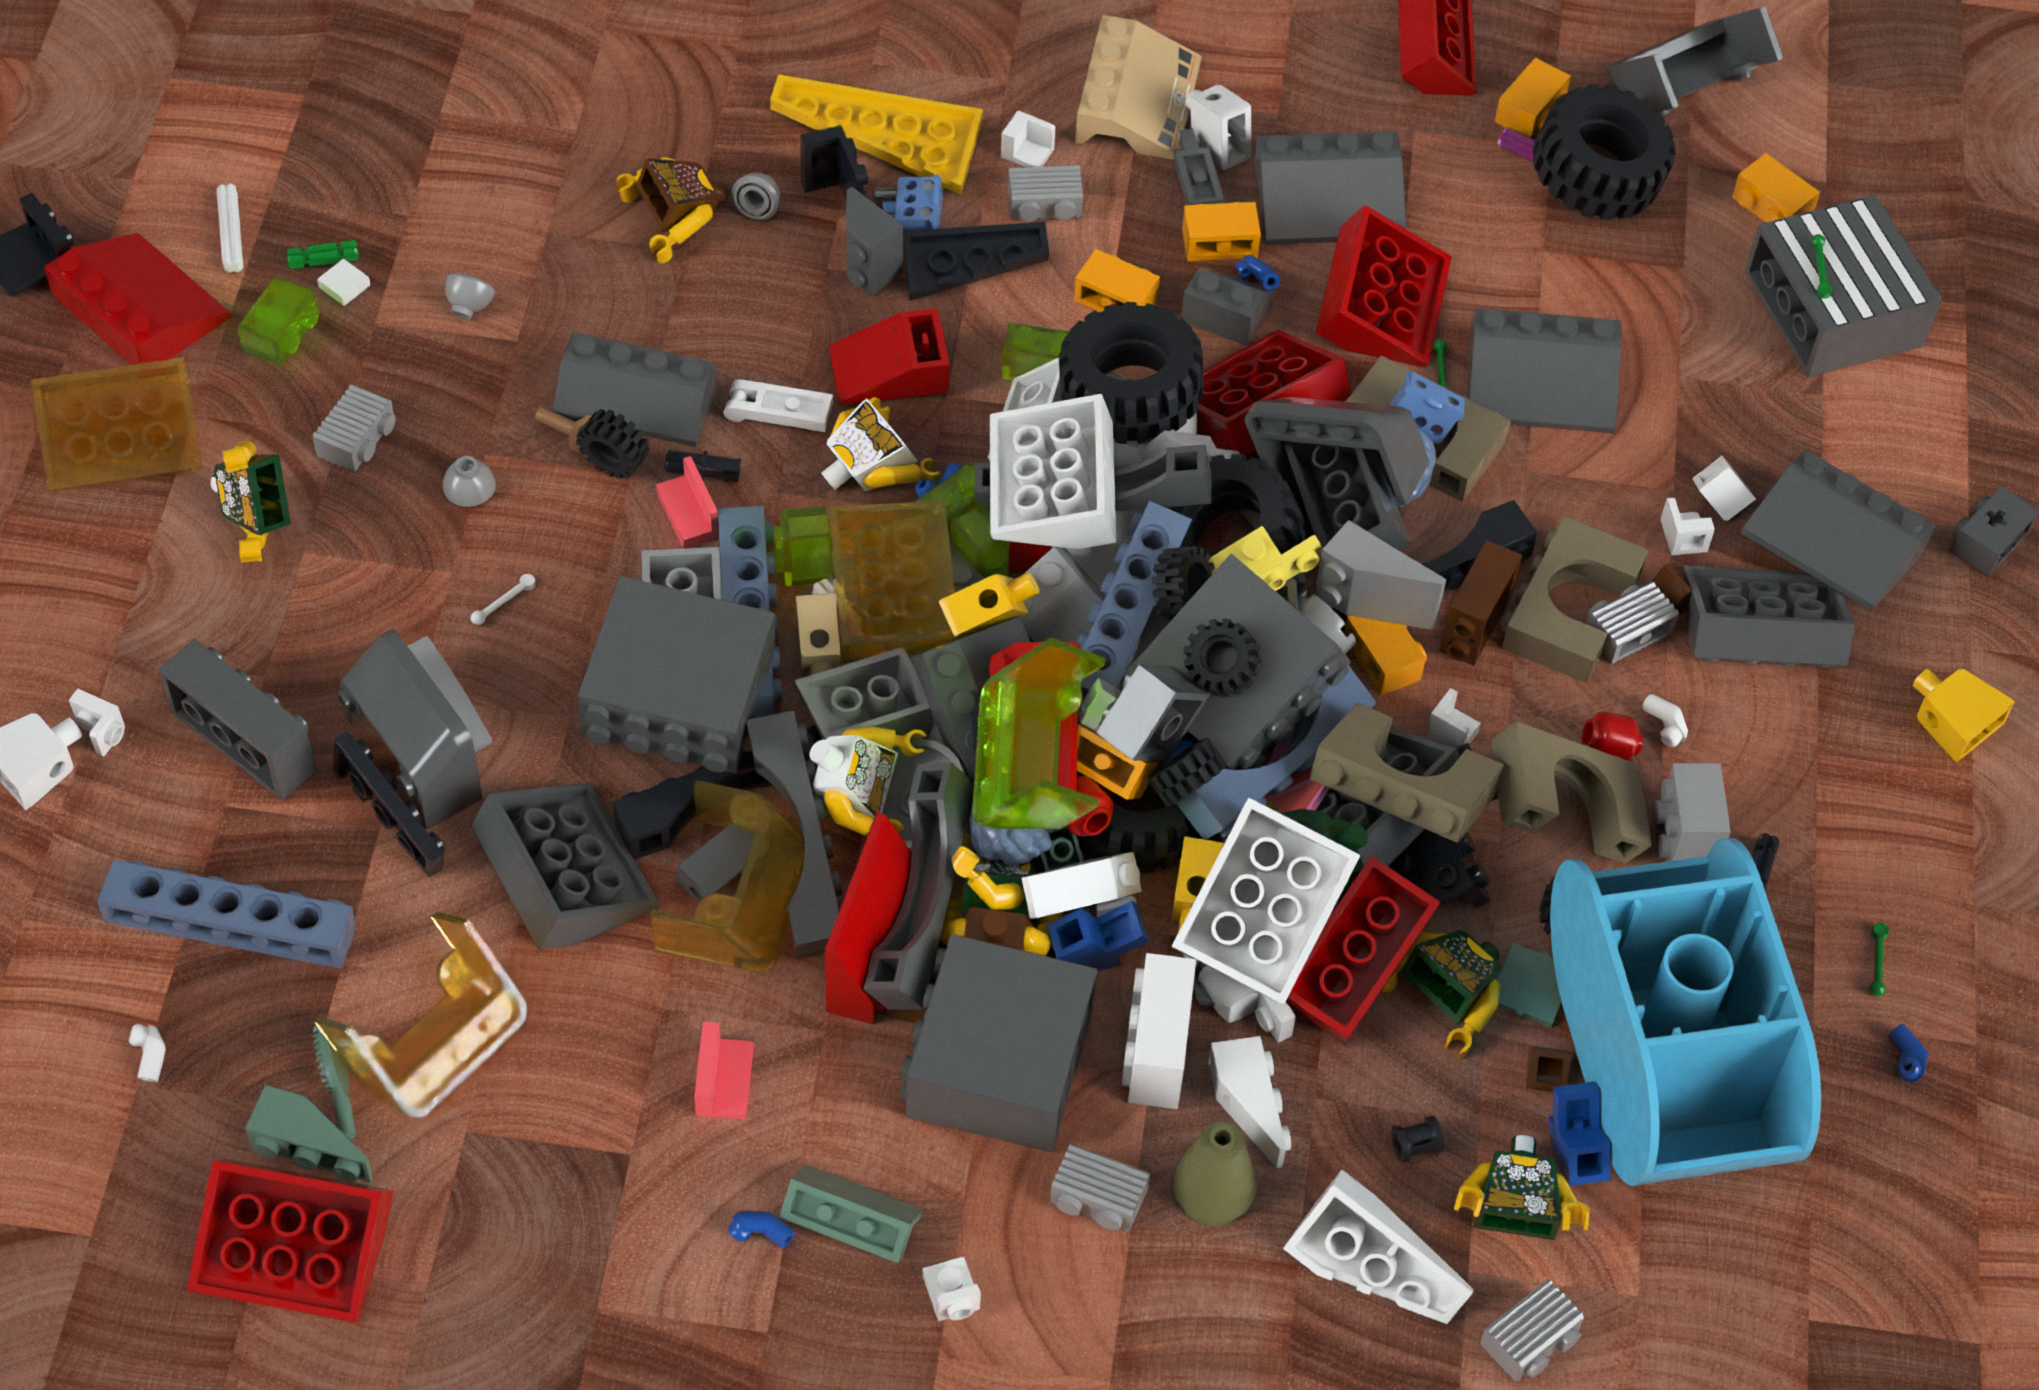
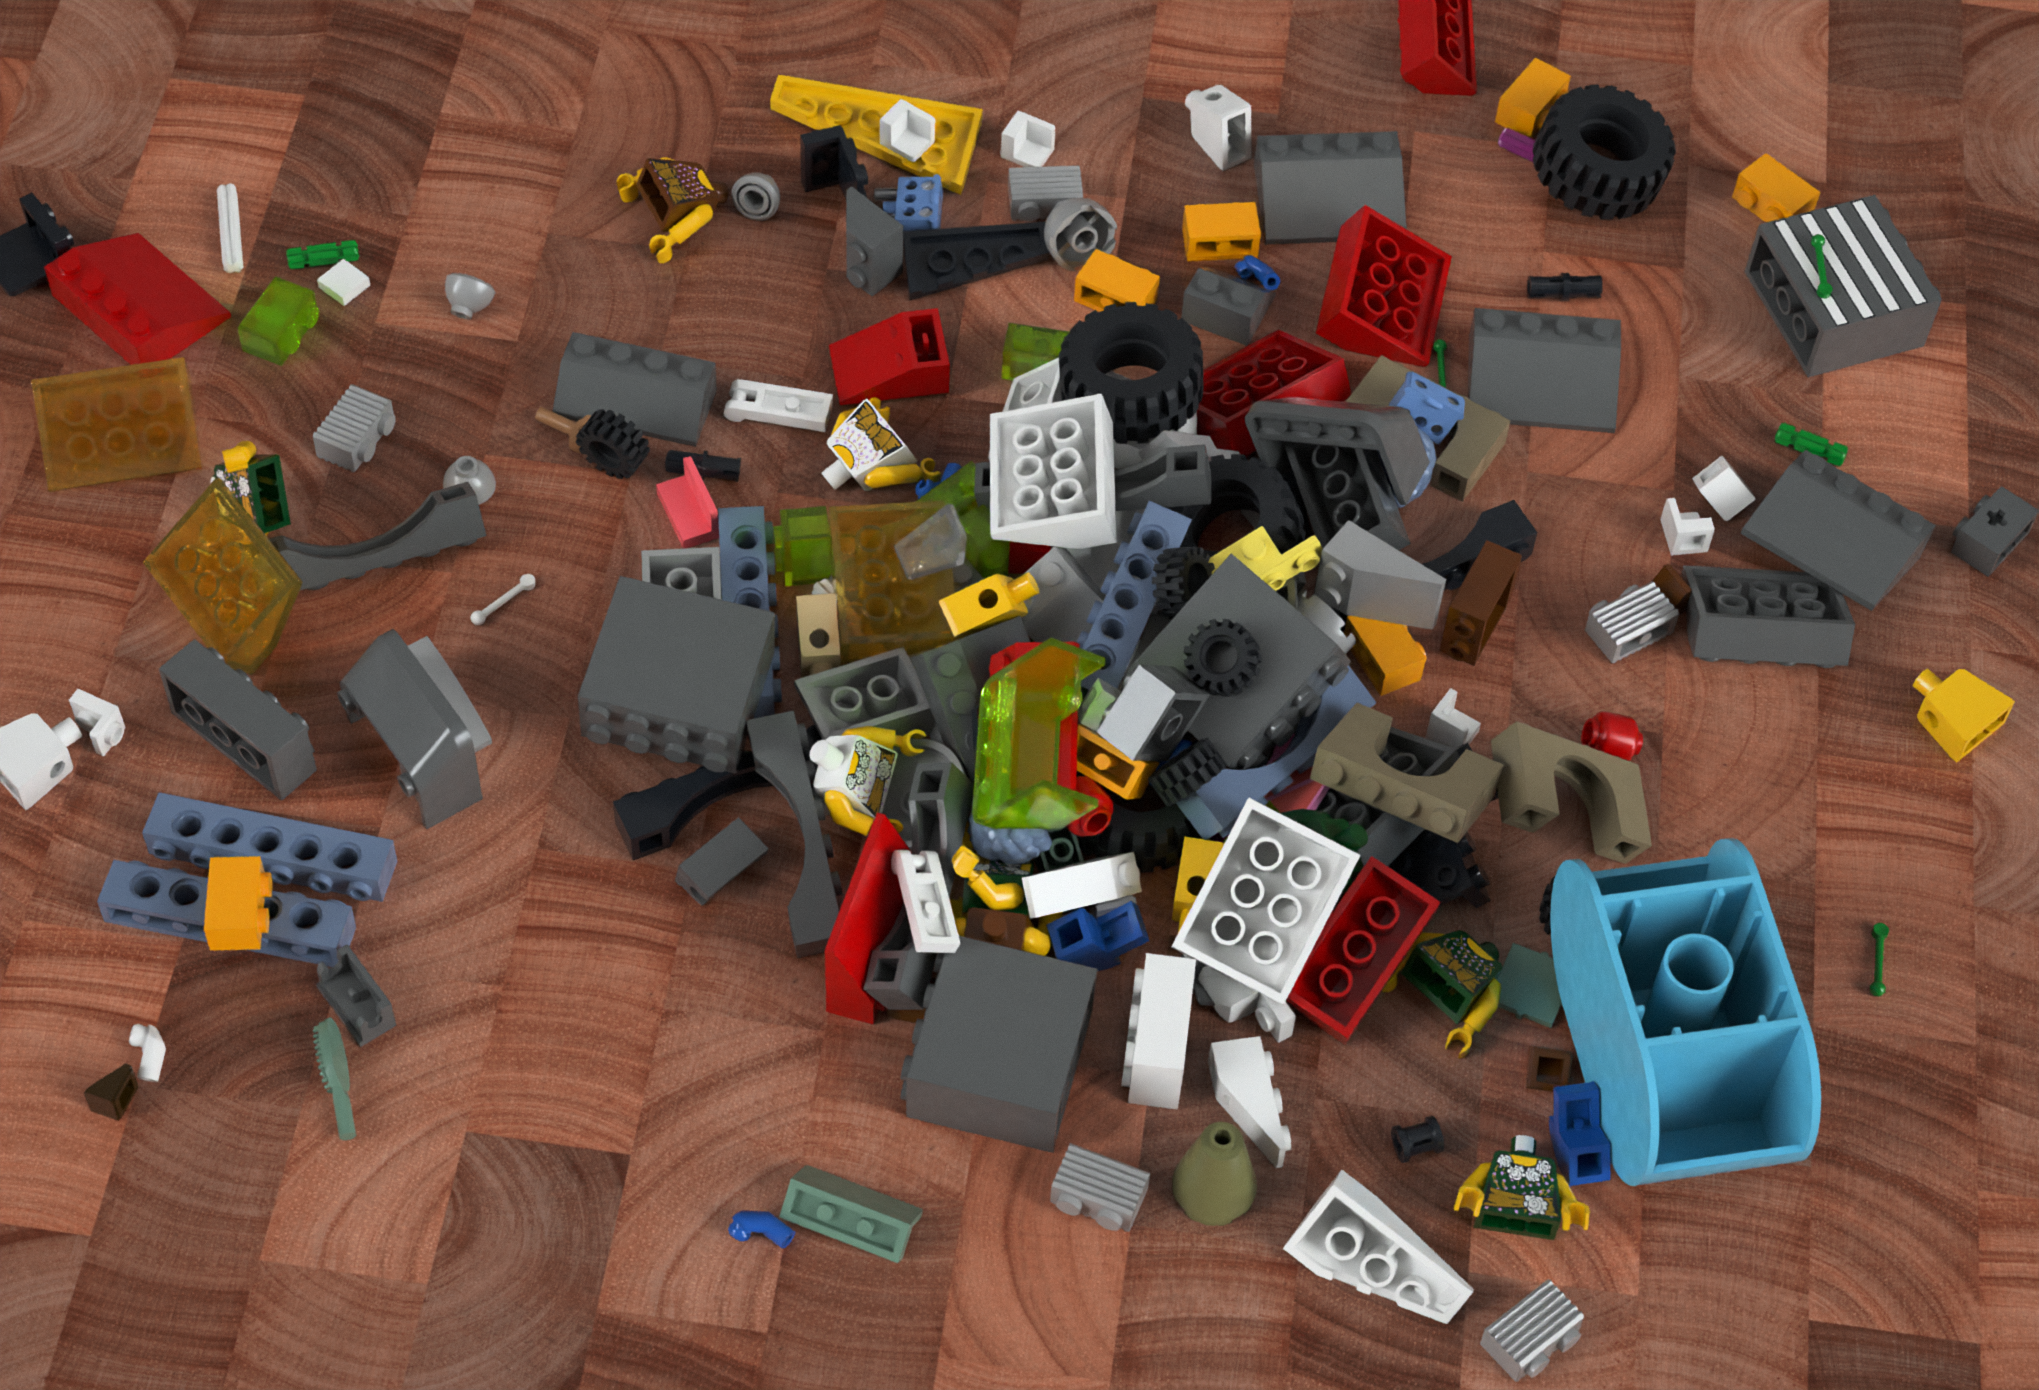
(113, 1093): none -> dark brown slope
(226, 578): none -> clear yellow slope
(236, 903): none -> light orange brick
(288, 1239): red slope -> none
(292, 841): none -> sand blue brick
(297, 1130): sand green slope -> none
(355, 759): black wing -> none
(355, 997): none -> dark grey hinge
(443, 520): none -> dark grey arch
(450, 1039): clear yellow windscreen -> none
(562, 863): dark grey slope -> none
(722, 1075): coral panel -> none
(753, 924): clear yellow windscreen -> none
(907, 130): none -> white panel
(926, 901): none -> white plate
(933, 545): none -> clear slope
(952, 1289): white bracket -> none
(1078, 229): none -> light grey cylinder
(1137, 88): tan piece -> none
(1196, 171): dark grey hinge -> none
(1564, 287): none -> black pin
(1571, 555): dark tan arch -> none
(1672, 717): white arm -> none
(1691, 811): light grey brick -> none
(1698, 58): dark grey windscreen -> none
(1764, 855): black axle -> none
(1812, 443): none -> green axle
(1913, 1054): blue arm -> none

